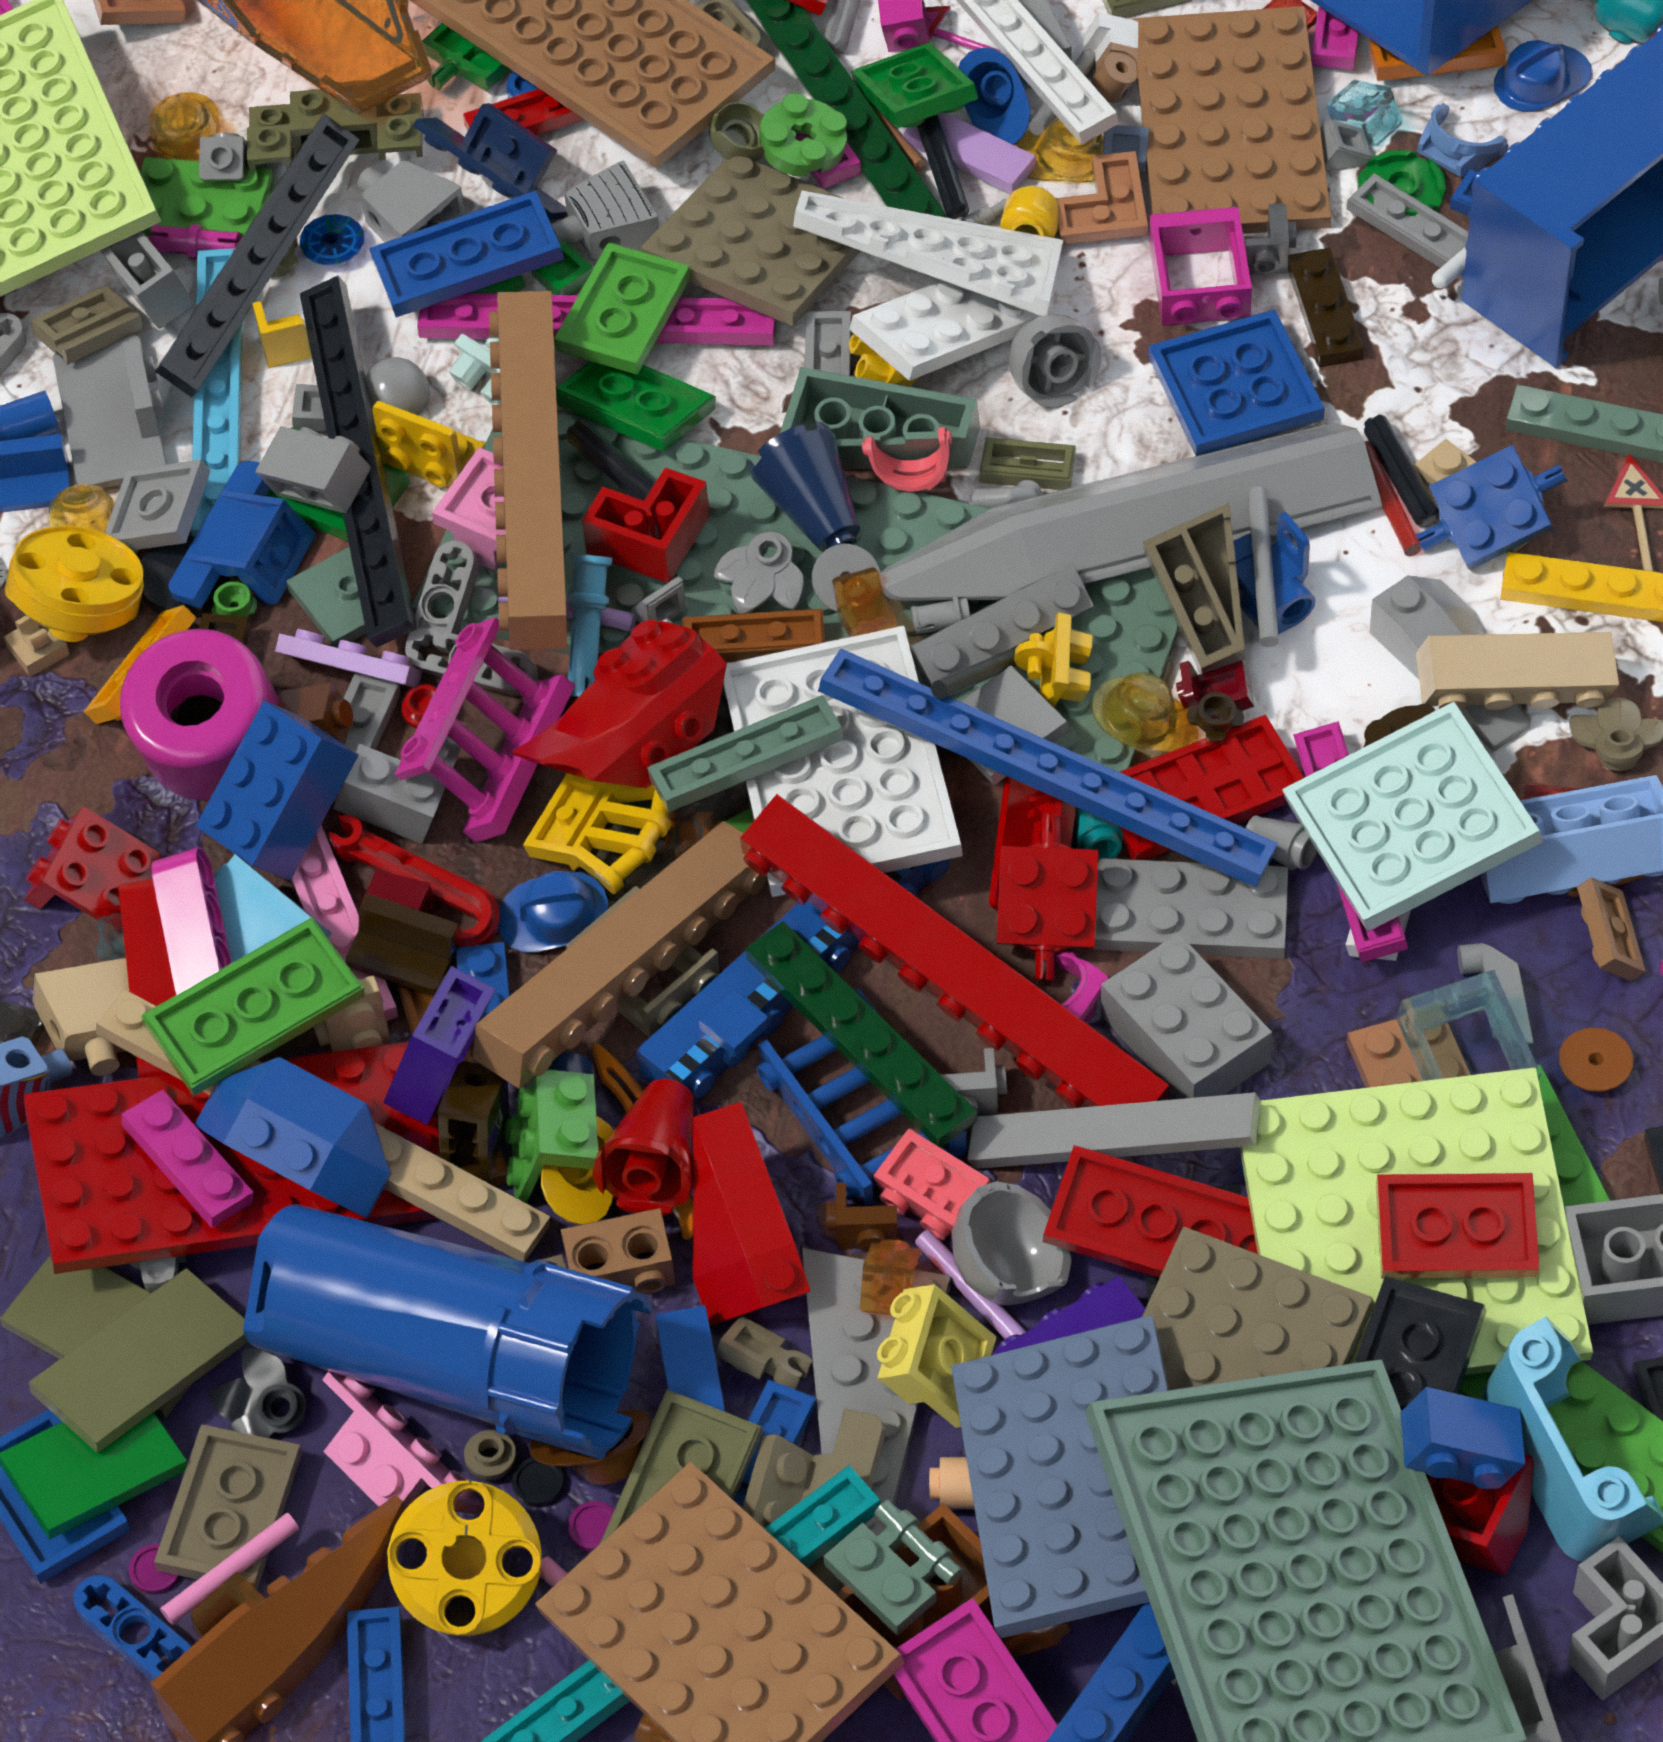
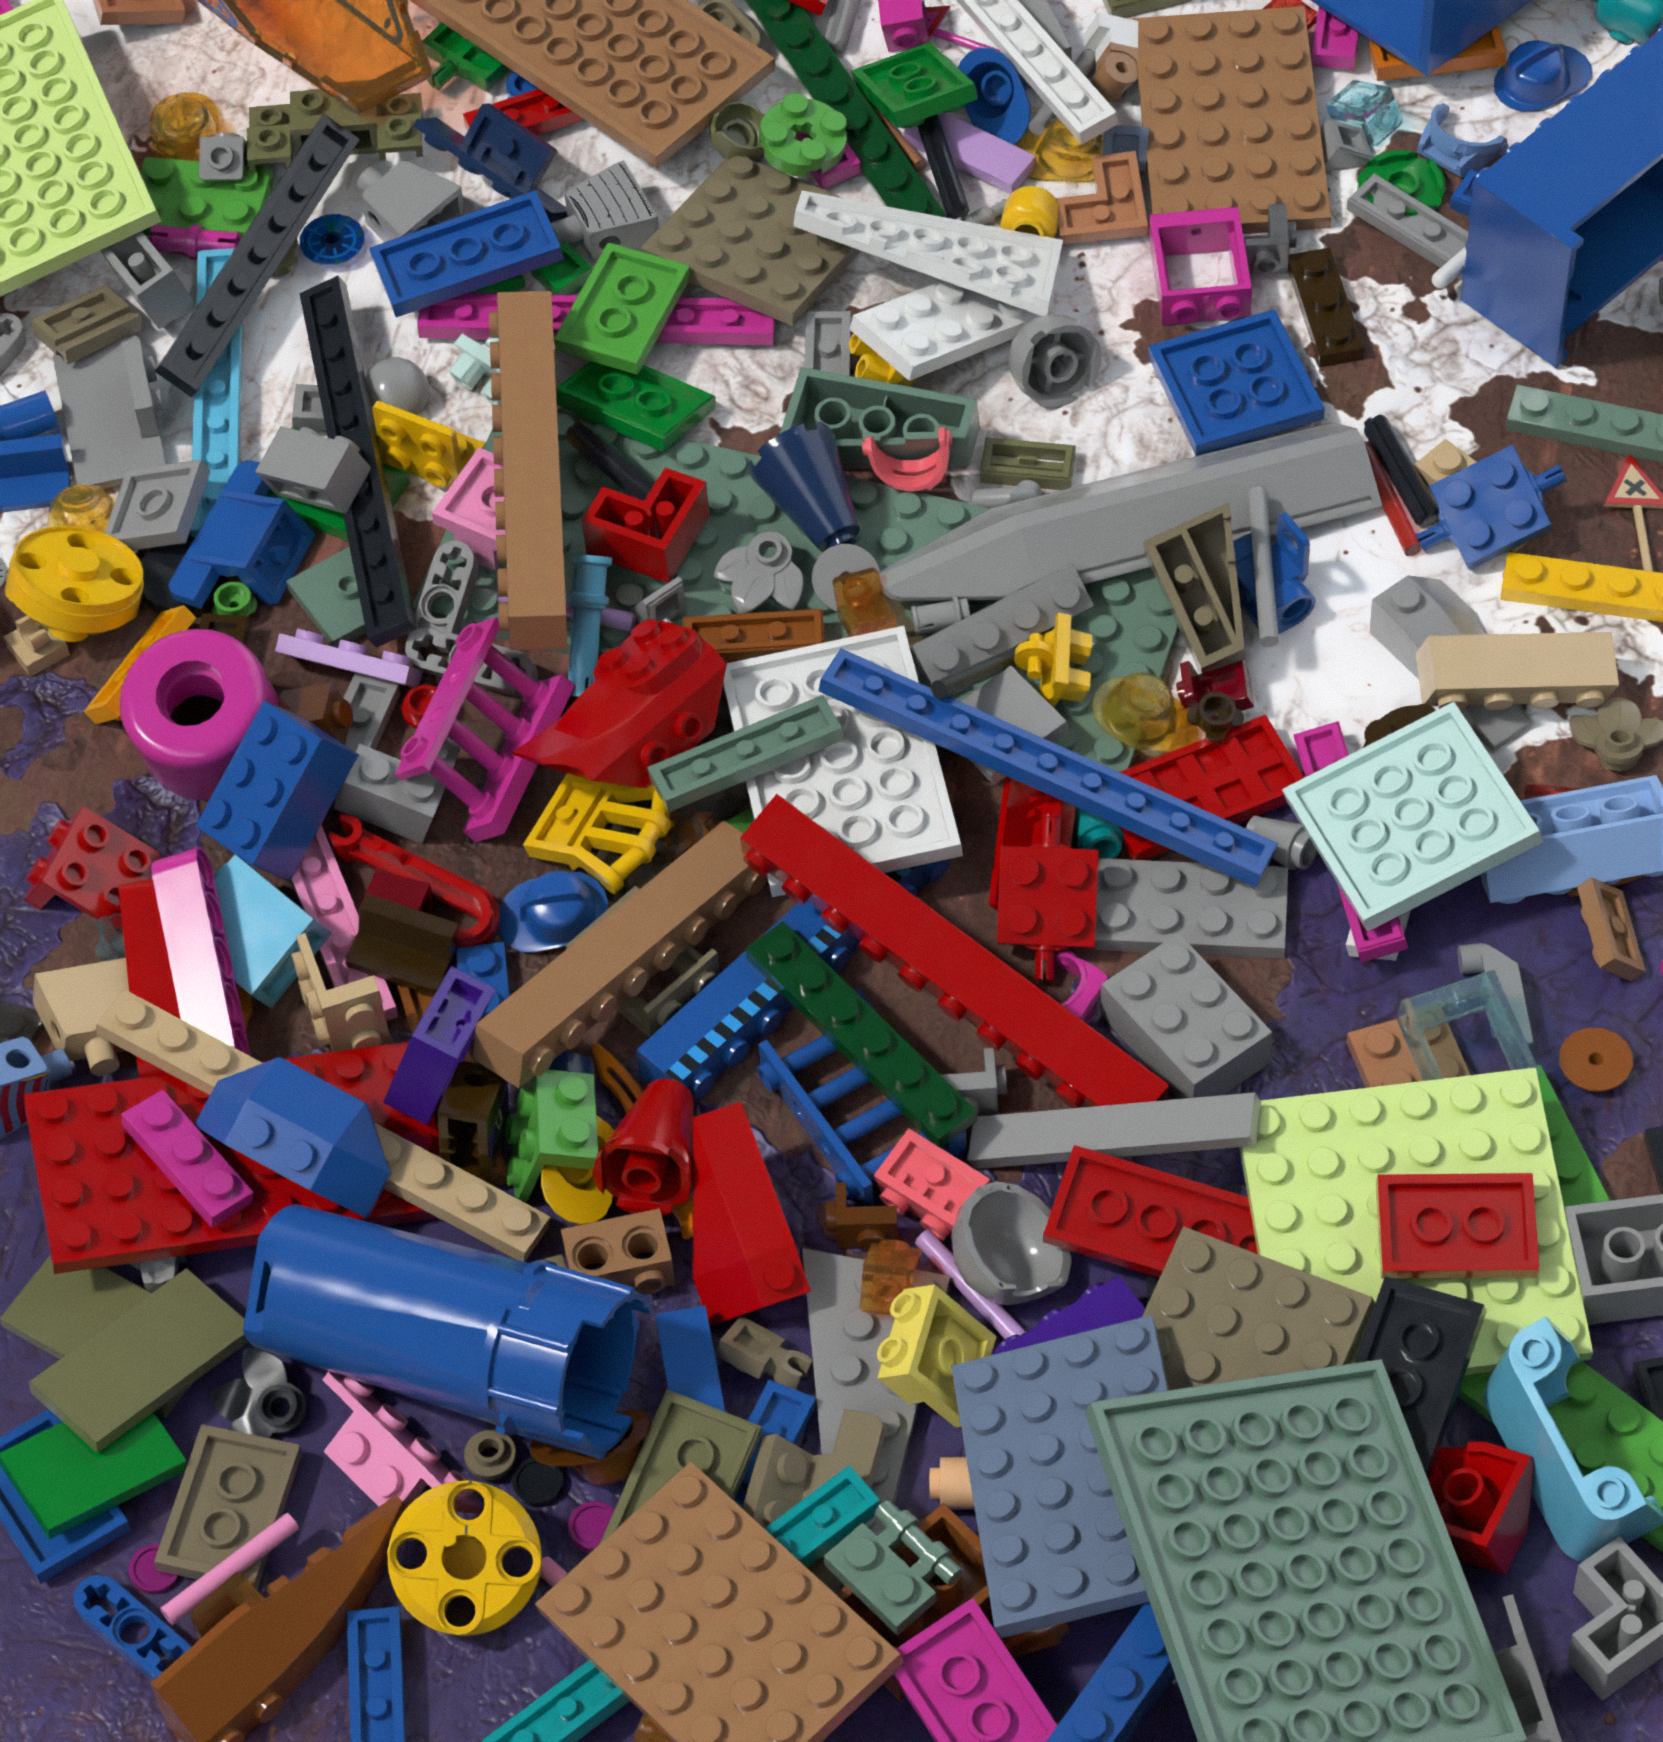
(253, 1006): bright green tile -> none
(283, 338): yellow panel -> none
(734, 1023): blue tile -> none
(1462, 1438): blue brick -> none

